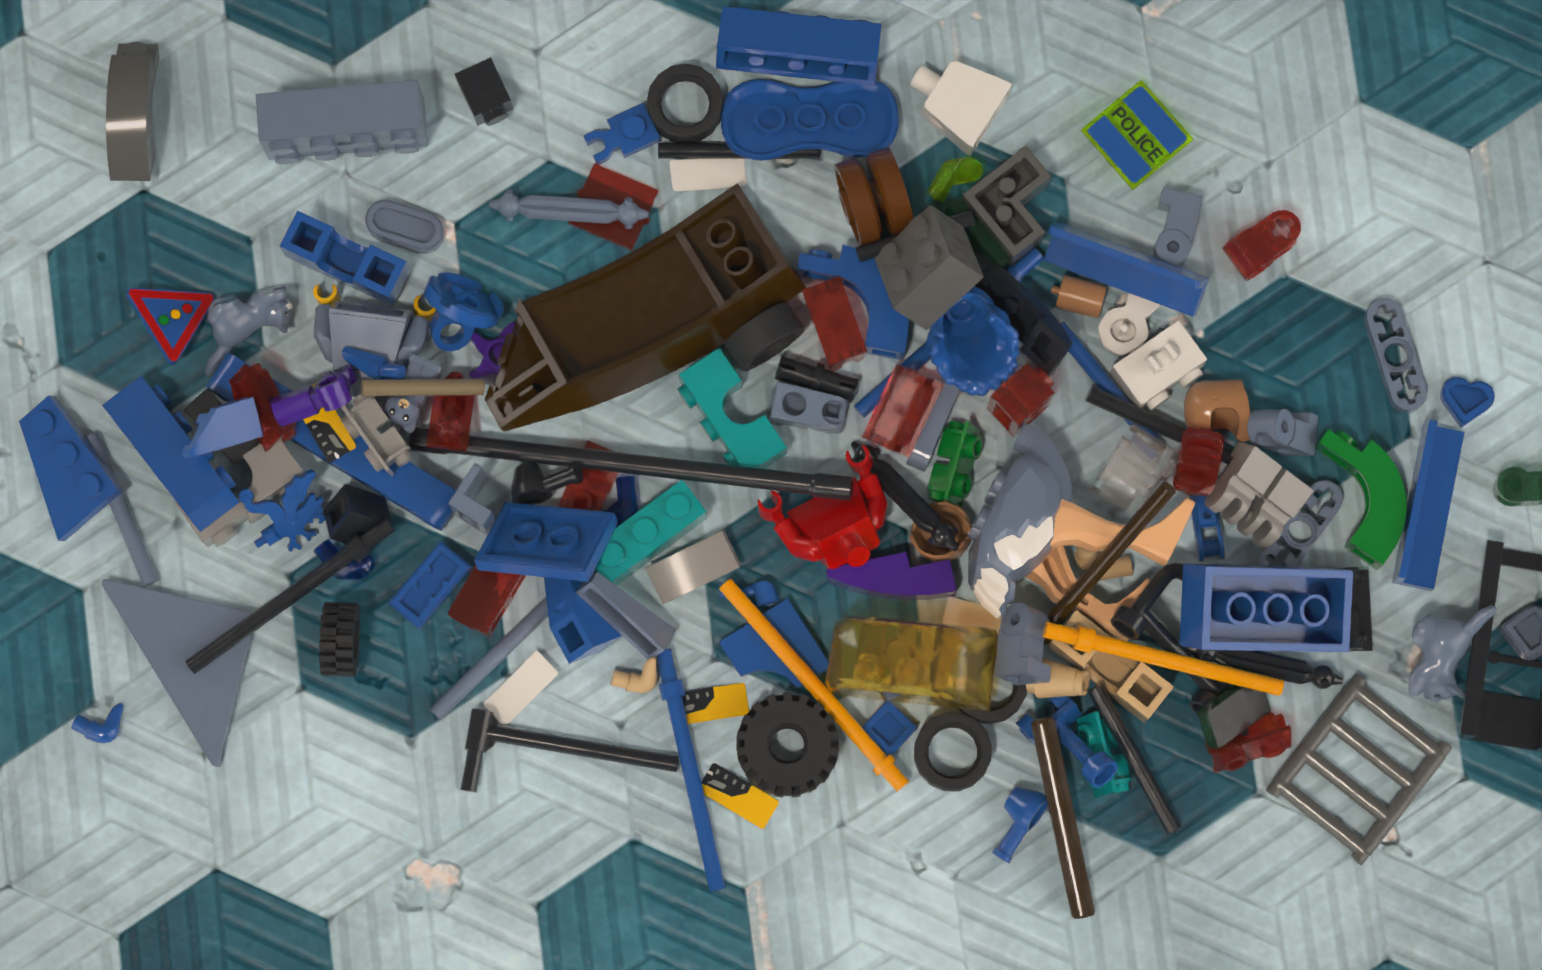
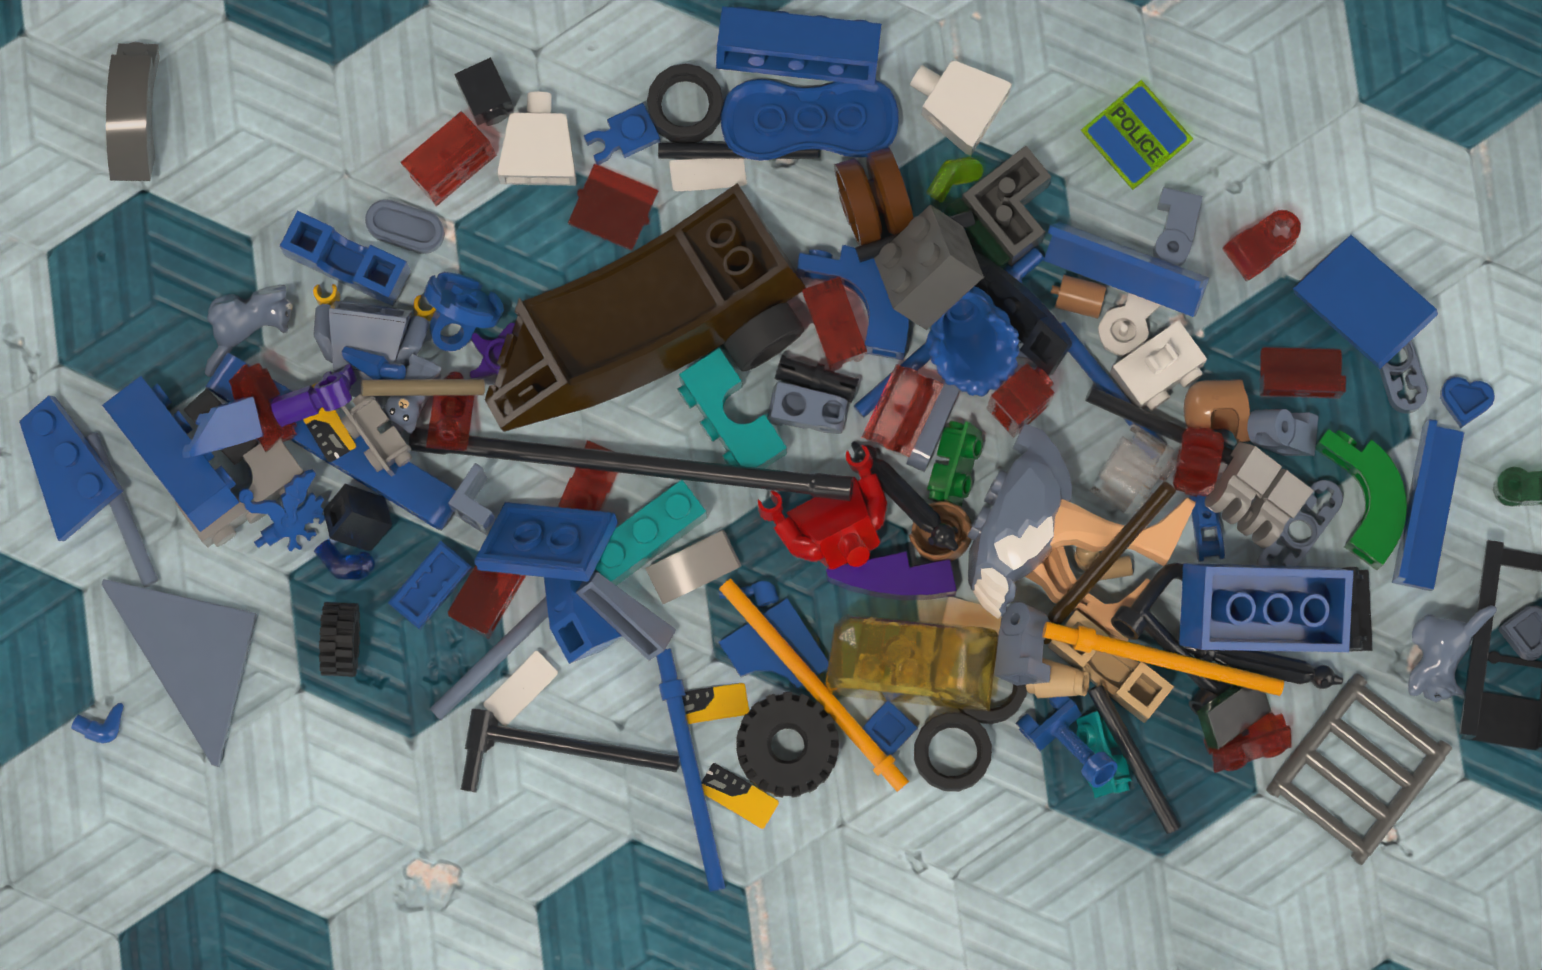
(170, 316): piece -> none
(342, 121): sand blue brick -> none
(355, 550): black bar -> none
(448, 158): none -> clear red hinge
(534, 487): black bar -> none
(537, 146): none -> white torso
(569, 209): sand blue wheel -> none
(626, 502): clear blue arm -> none
(637, 682): tan animal -> none
(1025, 809): blue bar -> none
(1062, 817): dark brown axle -> none
(1301, 373): none -> clear red panel
(1365, 301): none -> blue tile

